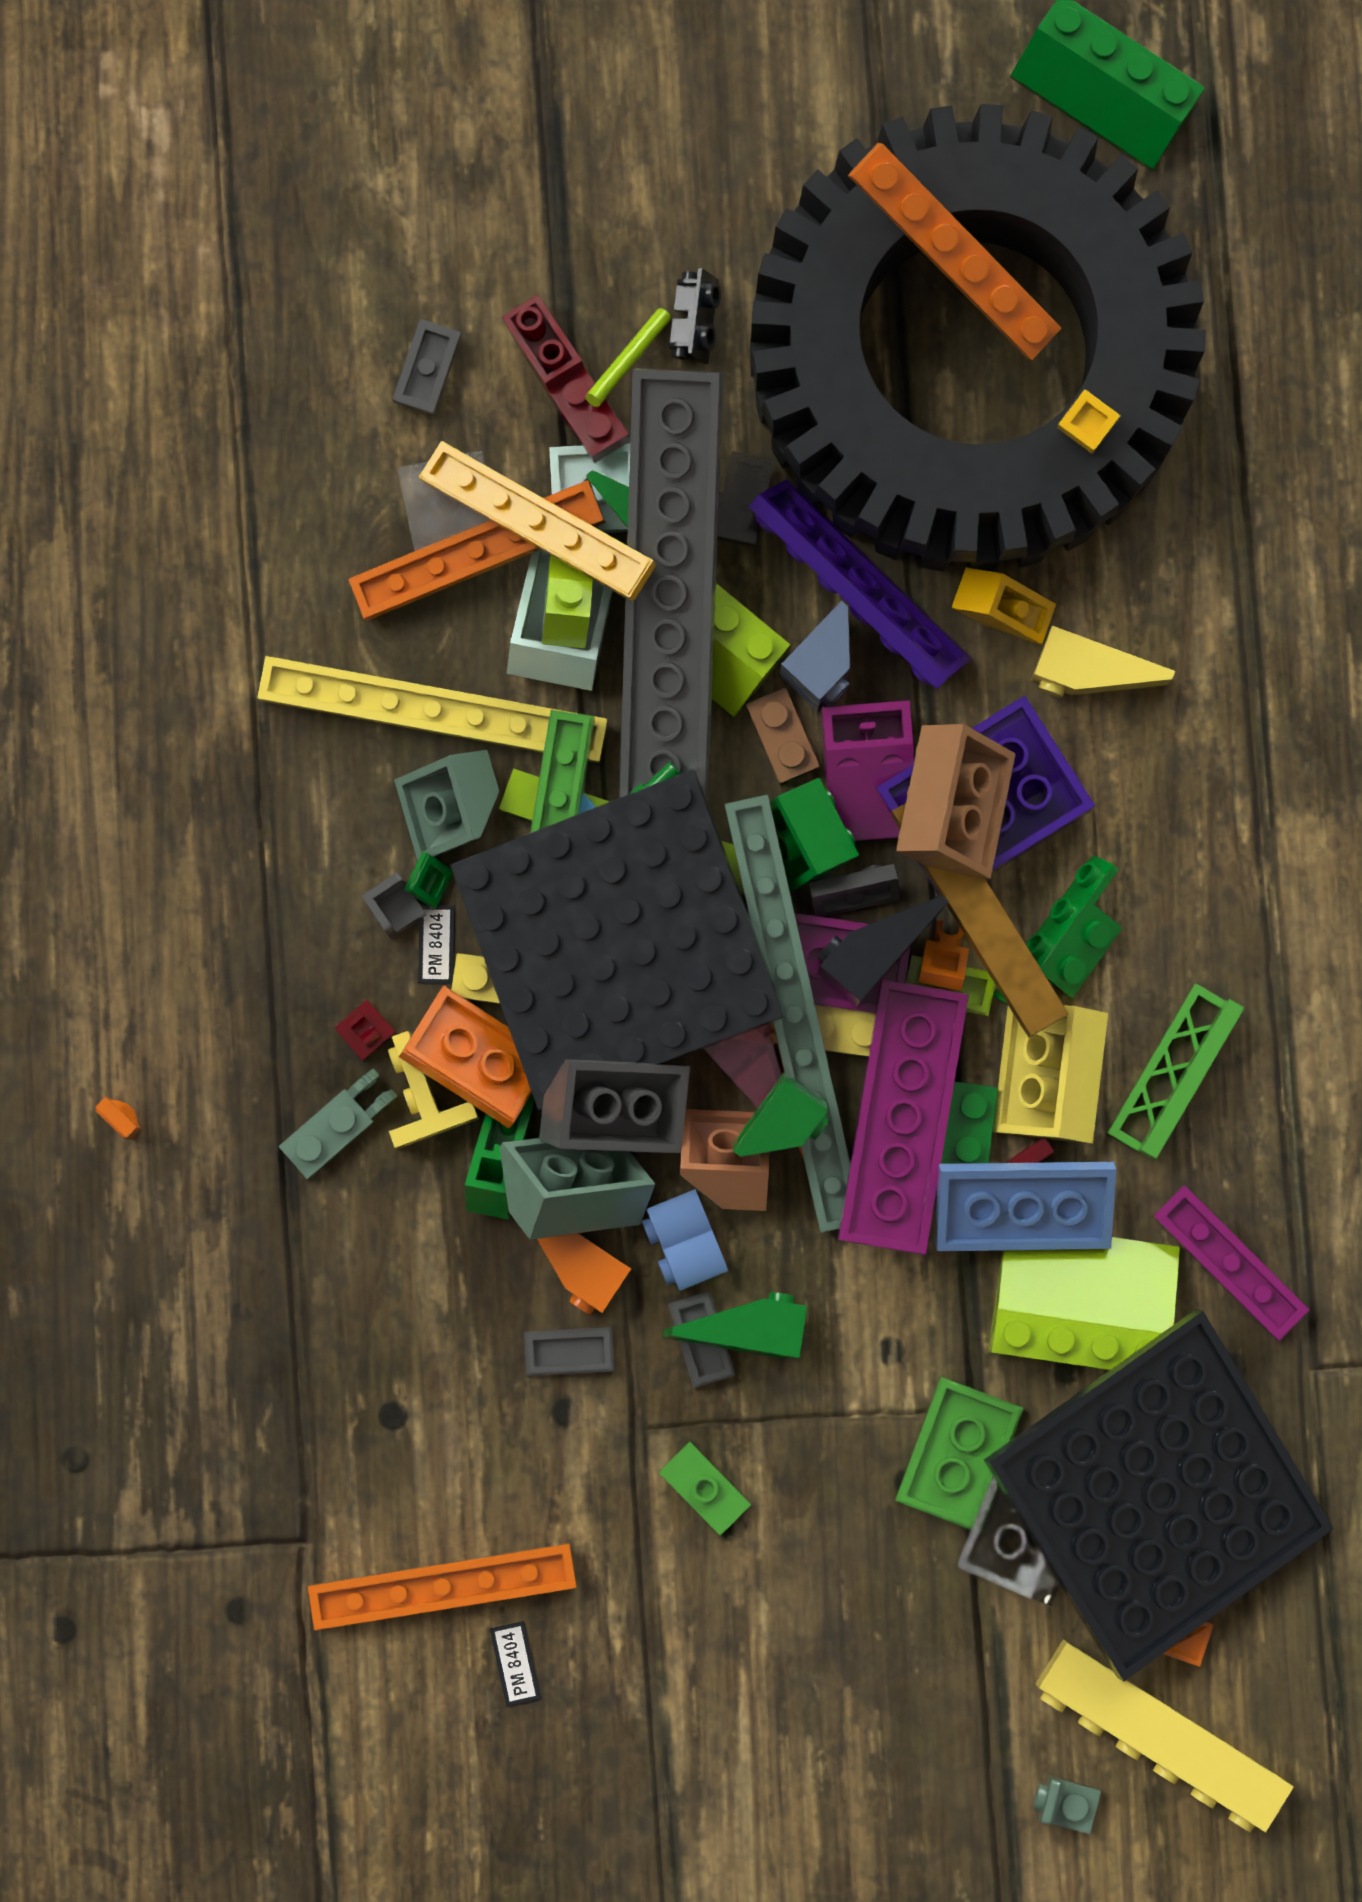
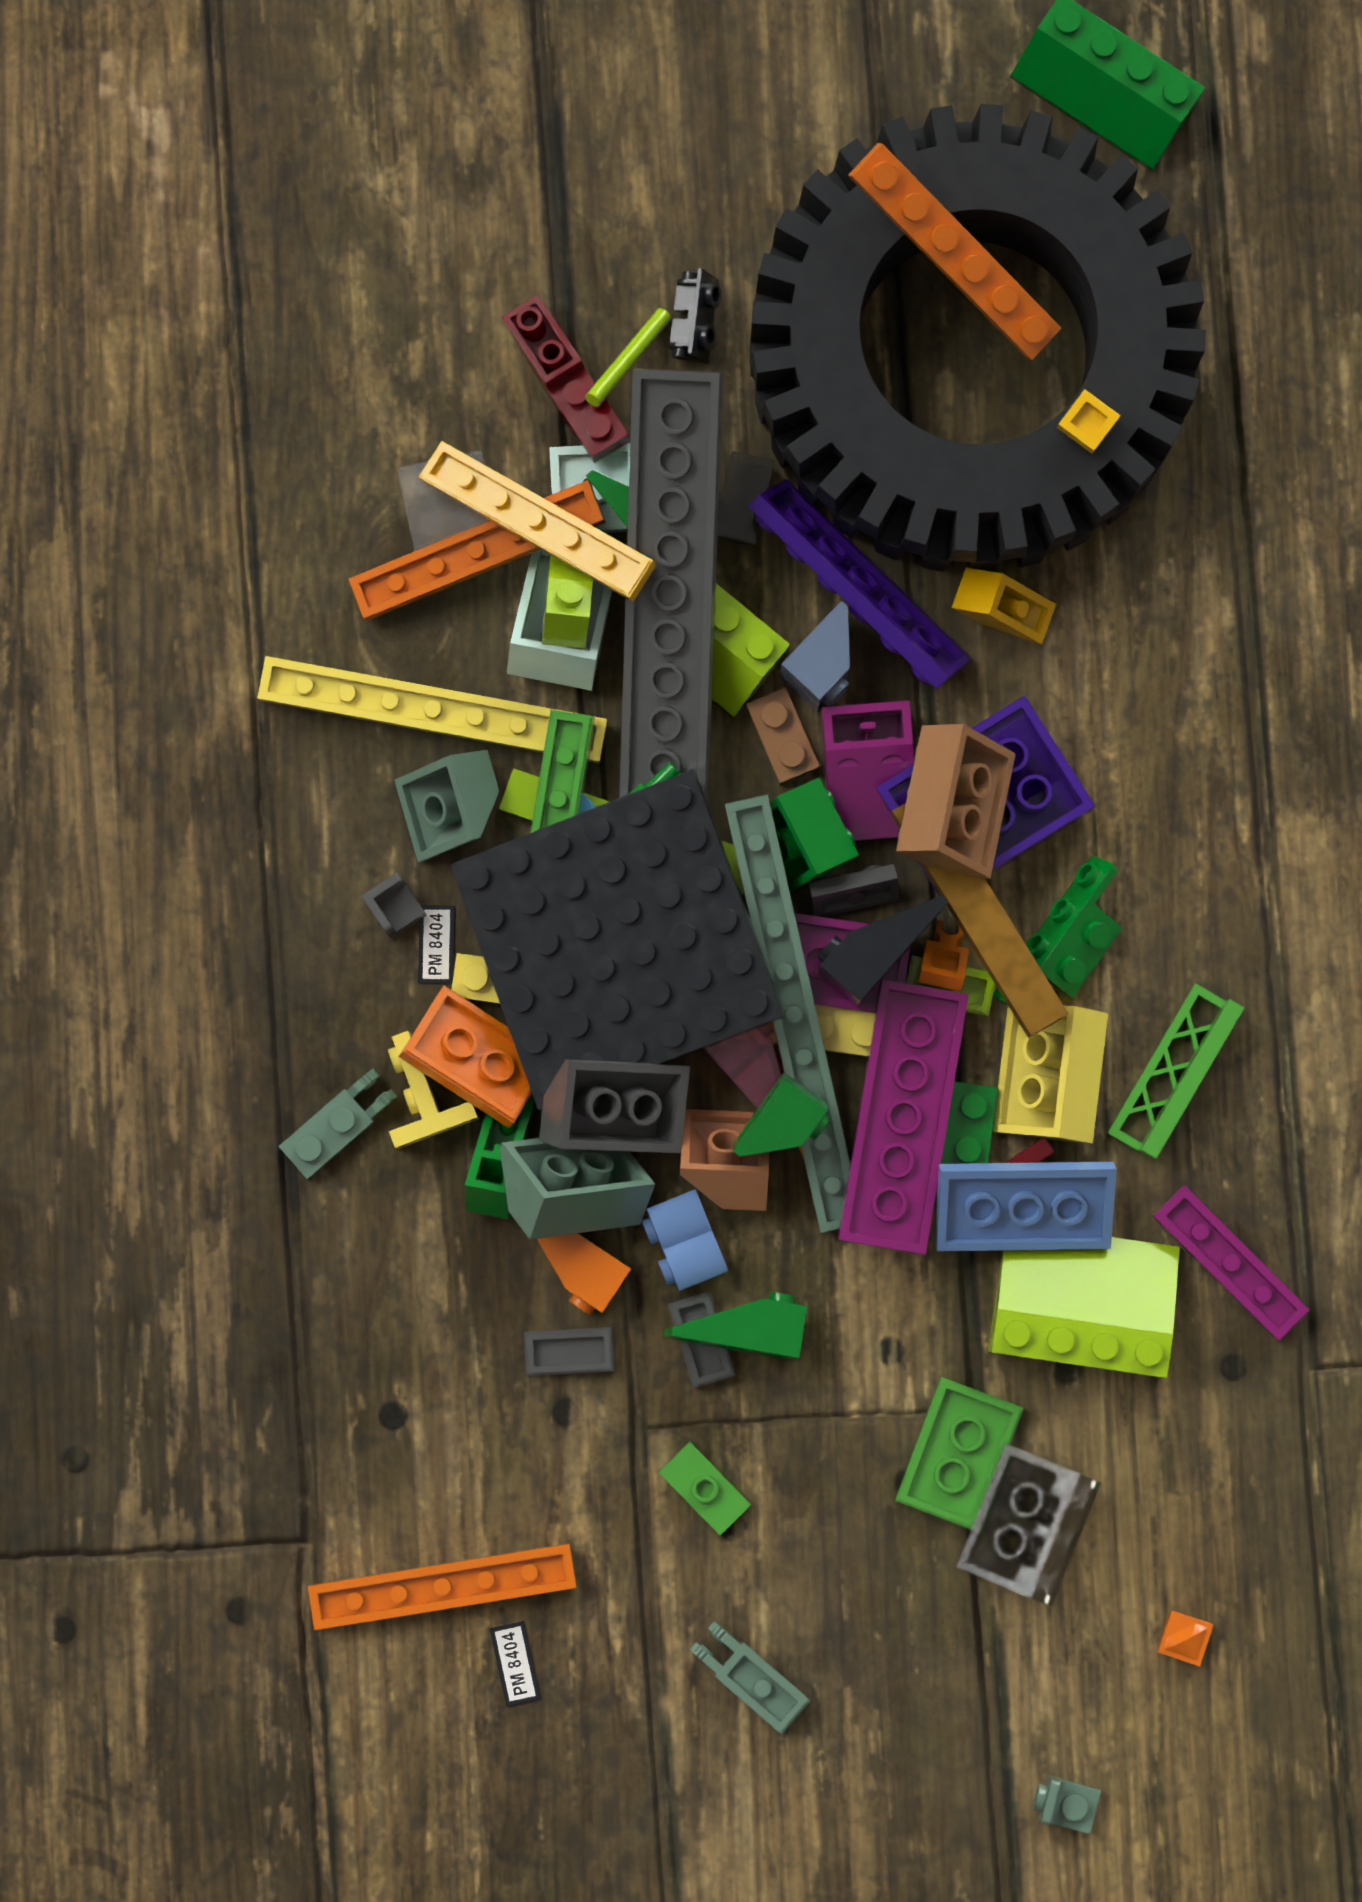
(119, 1117): orange tile -> none
(365, 1030): dark red tile -> none
(427, 367): dark grey plate -> none
(428, 880): green slope -> none
(754, 1680): none -> sand green hinge
(1084, 667): light yellow slope -> none
(1159, 1494): black plate -> none
(1164, 1736): light yellow brick -> none

